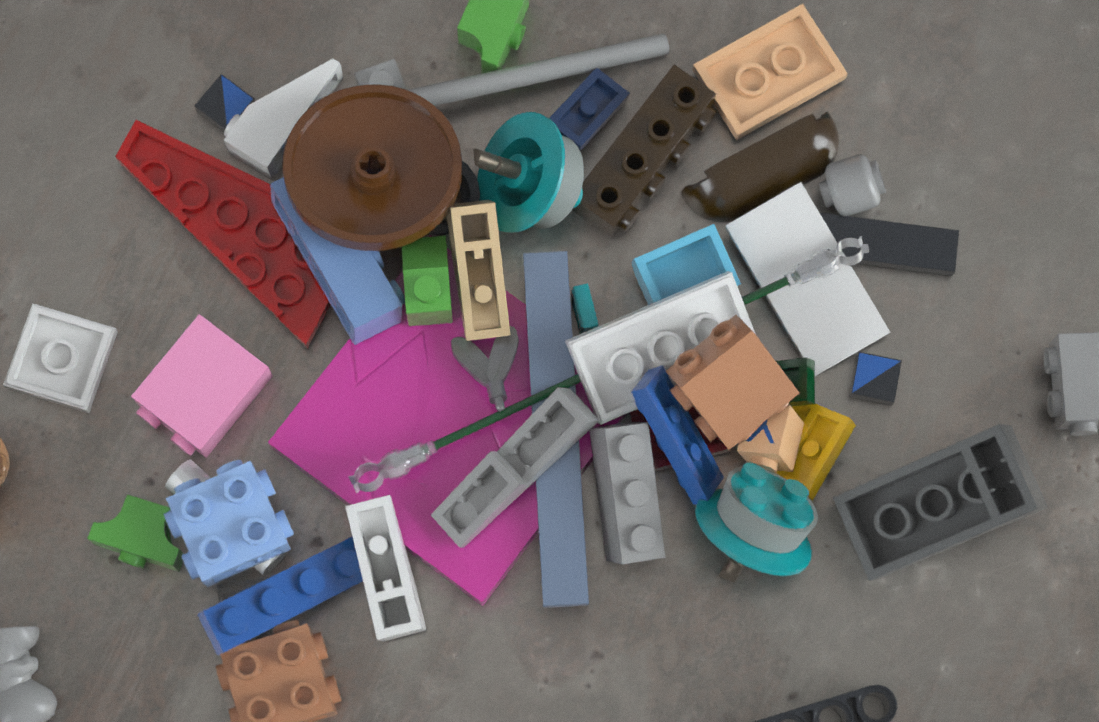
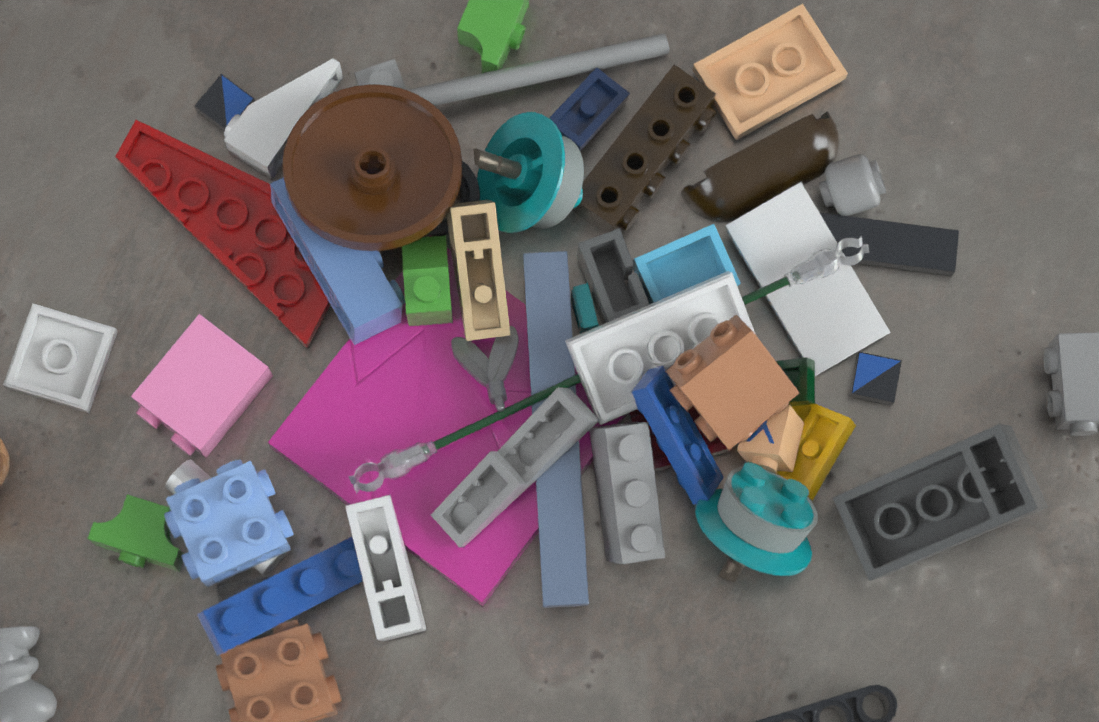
(605, 268): none -> dark grey piece

